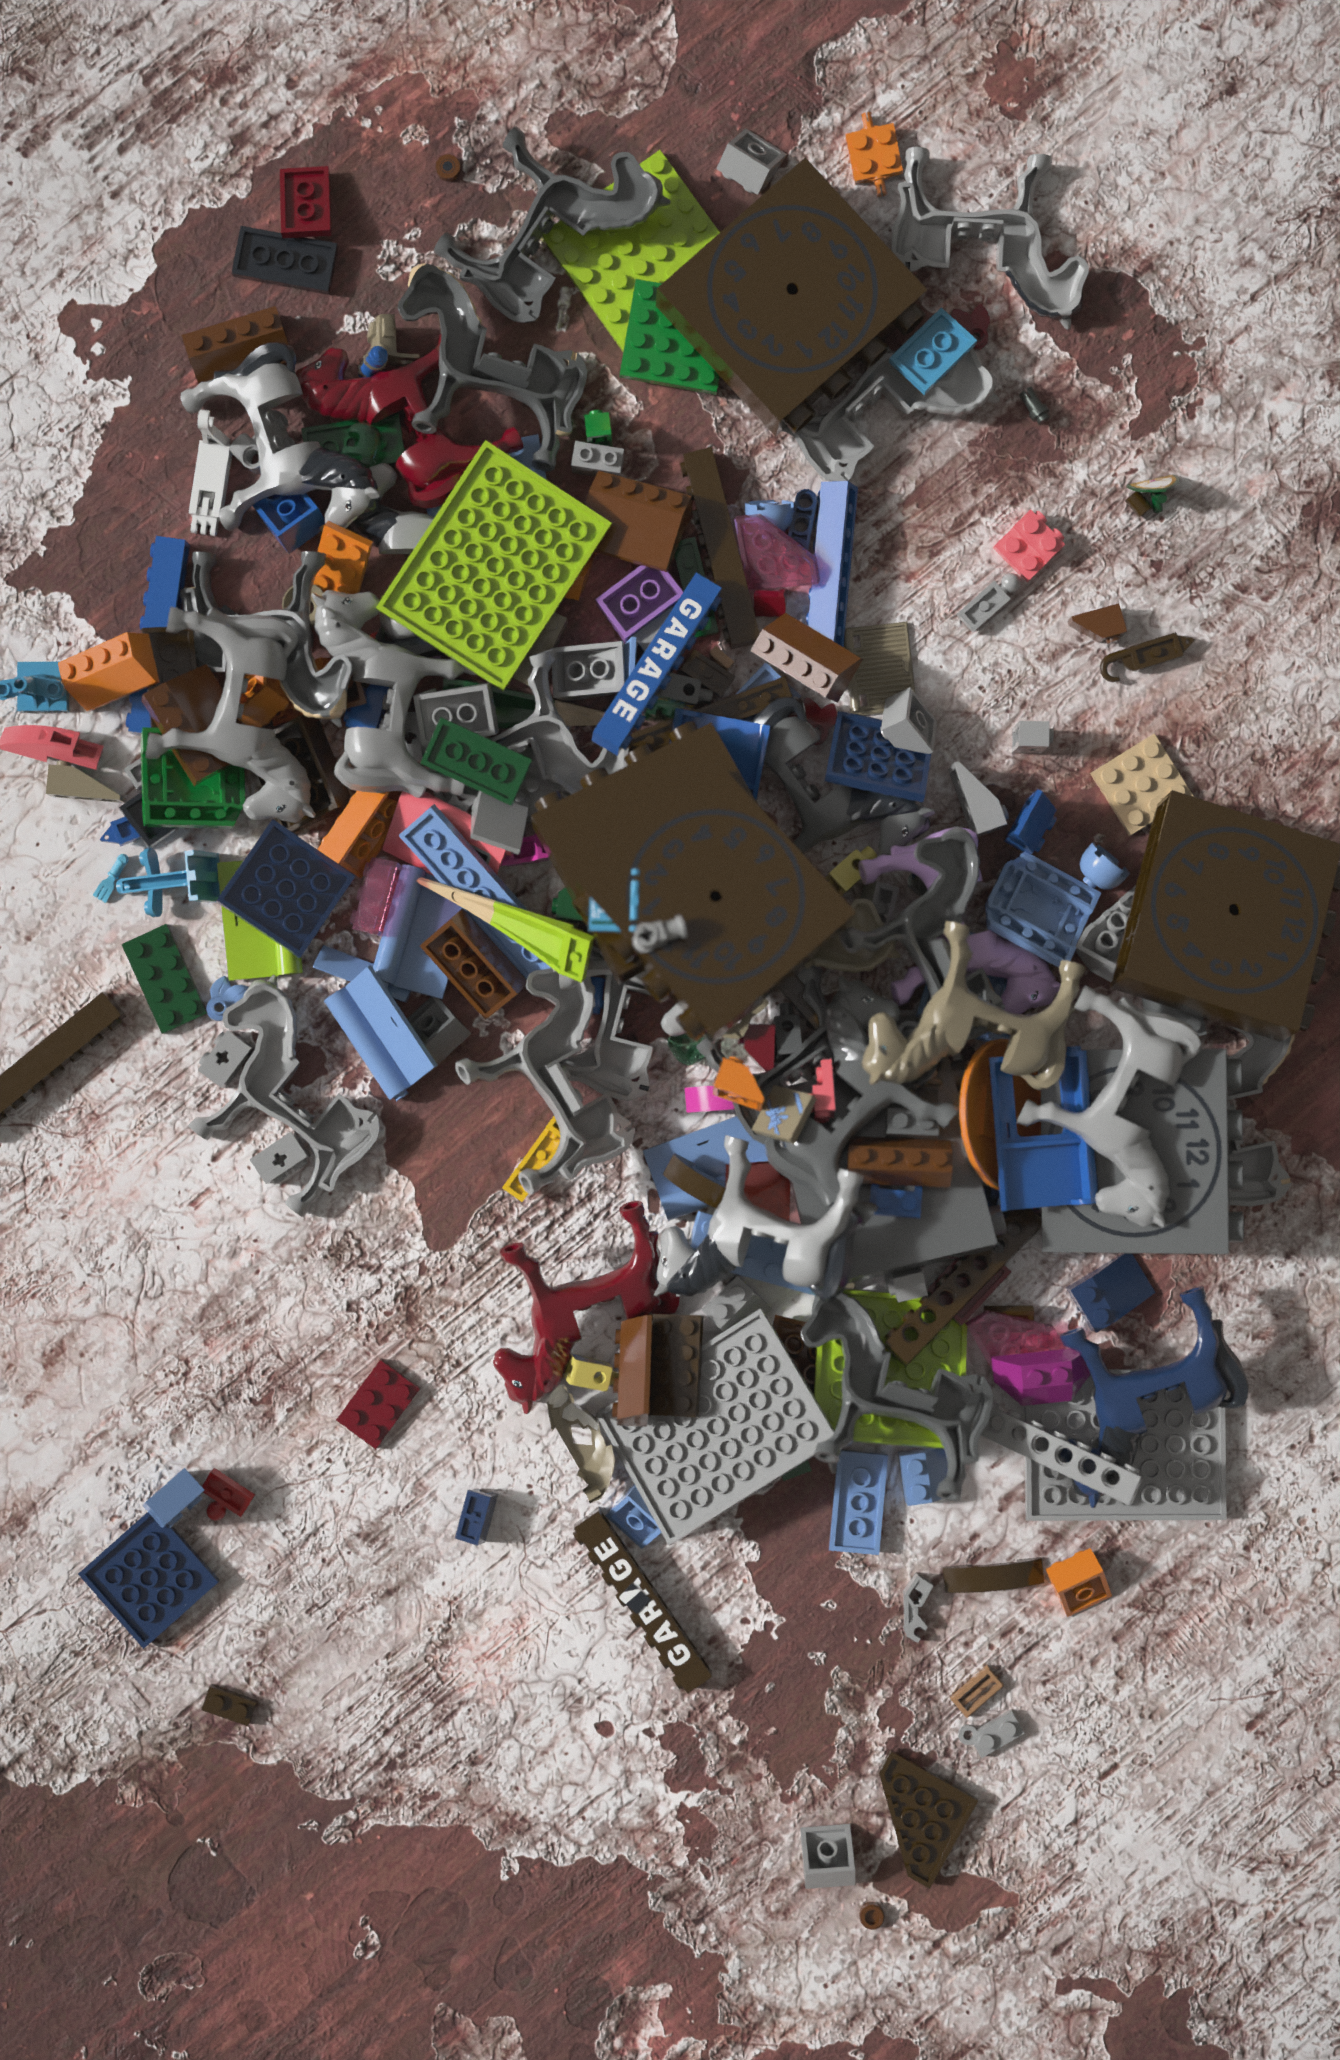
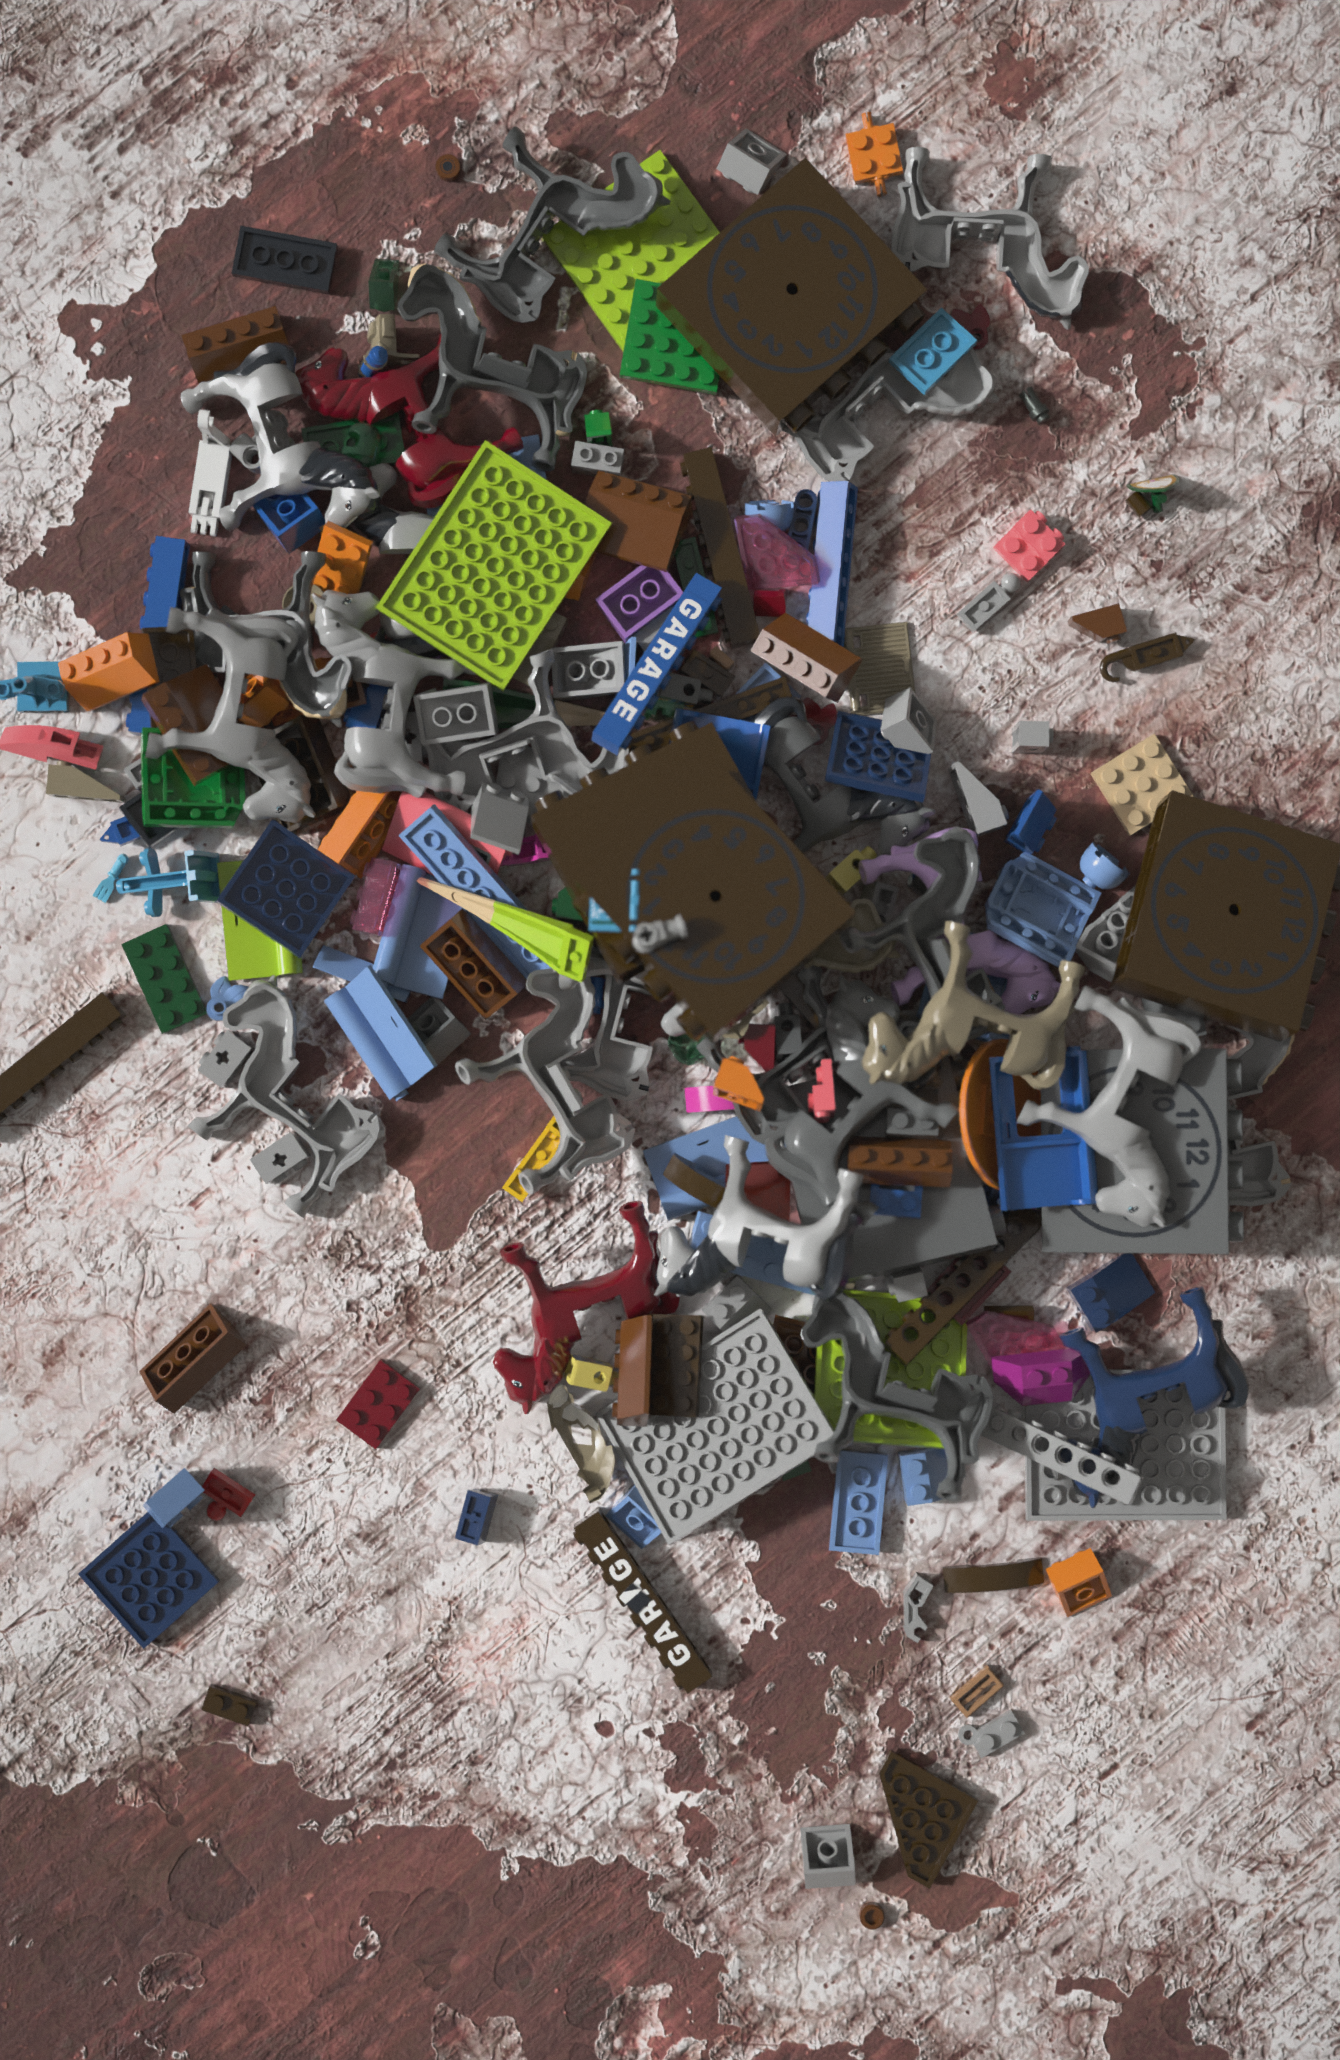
(192, 1359): none -> reddish brown slope
(305, 202): dark red plate -> none
(384, 284): none -> clear green slope
(476, 761): dark green plate -> none
(784, 1114): dark tan tile -> none

